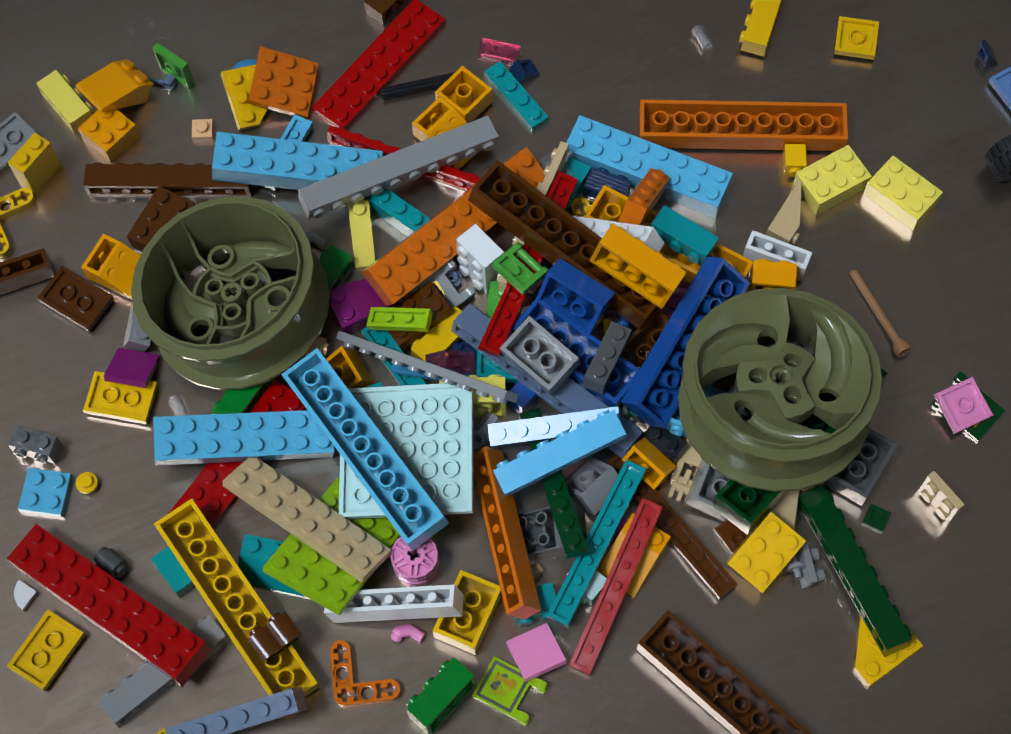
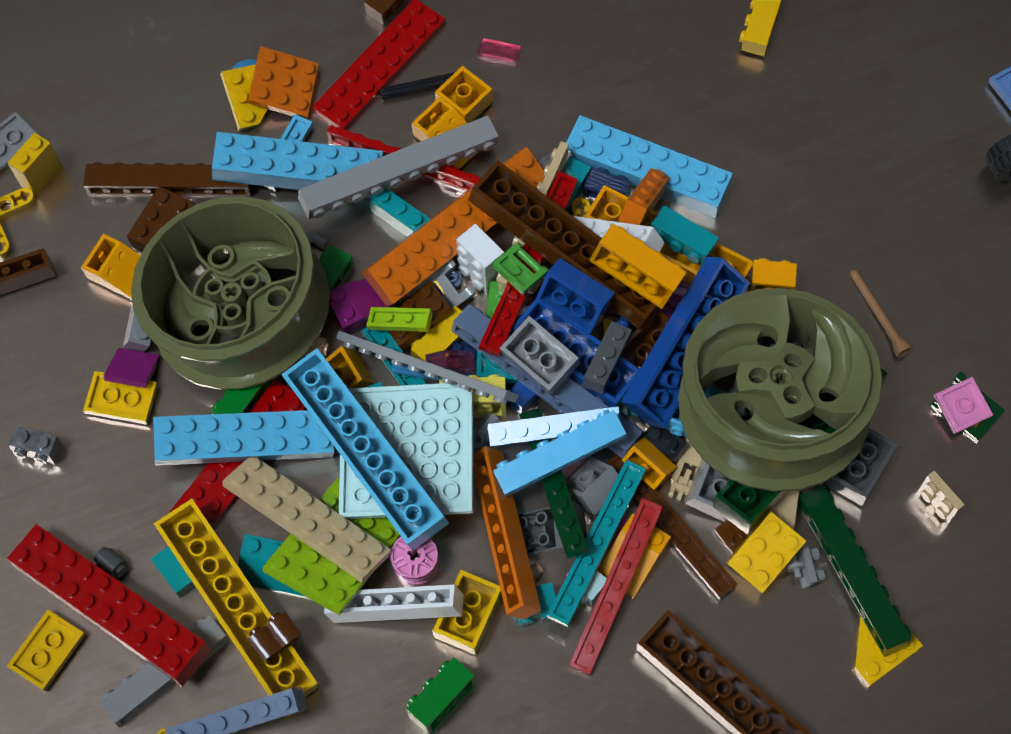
(24, 595): white tile -> none
(45, 492): medium azure plate -> none
(65, 100): light yellow brick -> none
(75, 298): reddish brown plate -> none
(86, 482): yellow plate -> none
(109, 133): light orange brick -> none
(116, 86): light orange slope -> none
(168, 82): sand blue hand -> none
(173, 65): bright green tile -> none
(177, 404): clear pin -> none
(202, 130): light nougat plate -> none
(349, 685): orange beam -> none
(362, 234): light yellow slope -> none
(407, 630): bright pink arm -> none
(504, 689): lime flag -> none
(516, 96): teal plate -> none
(524, 70): dark blue slope -> none
(536, 652): bright pink tile -> none
(702, 38): clear pin -> none
(743, 124): orange brick -> none
(766, 247): white brick -> none
(787, 221): tan slope -> none
(793, 159): yellow brick -> none
(832, 179): light yellow brick -> none
(856, 38): yellow plate -> none
(876, 518): dark green tile -> none
(902, 193): light yellow brick -> none
(986, 55): dark blue slope -> none

